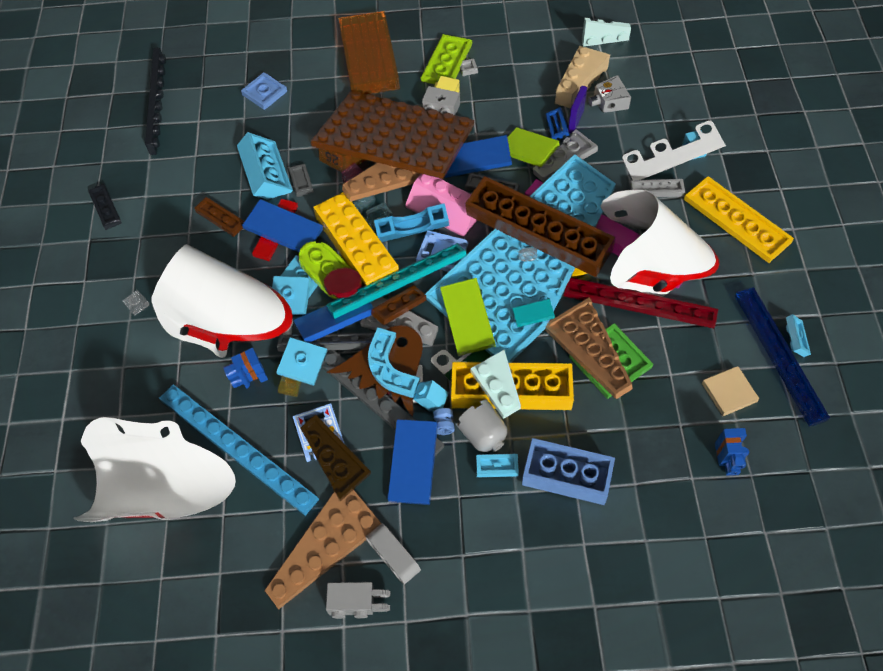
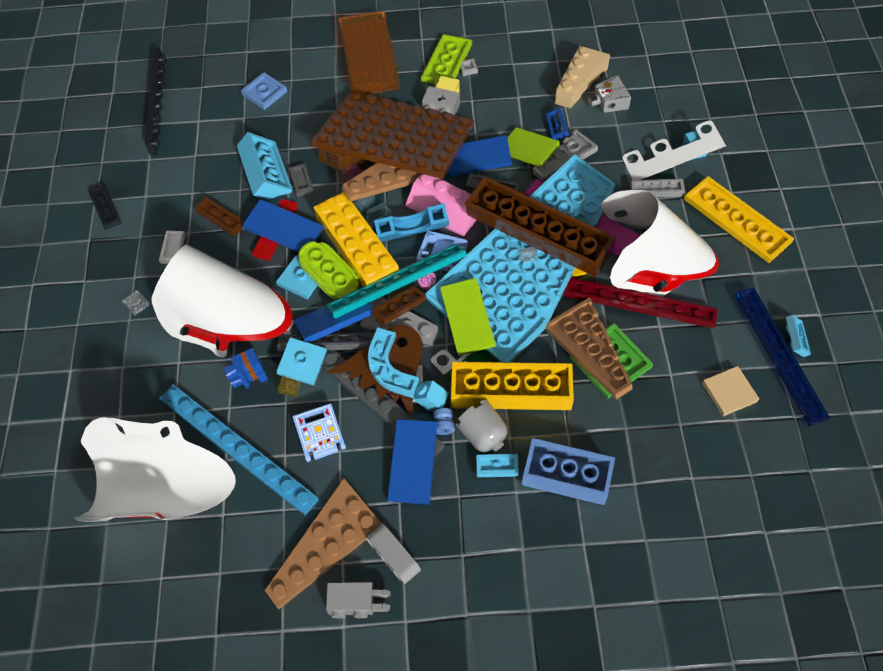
(172, 243): none -> white tile
(295, 292): medium azure plate -> none
(335, 458): dark brown wing -> none
(342, 282): dark red tile -> none
(427, 281): none -> bright pink tile
(497, 383): light aqua wing -> none
(533, 313): teal tile -> none
(577, 109): dark purple tile -> none
(601, 32): light aqua wing -> none
(730, 450): blue hips -> none

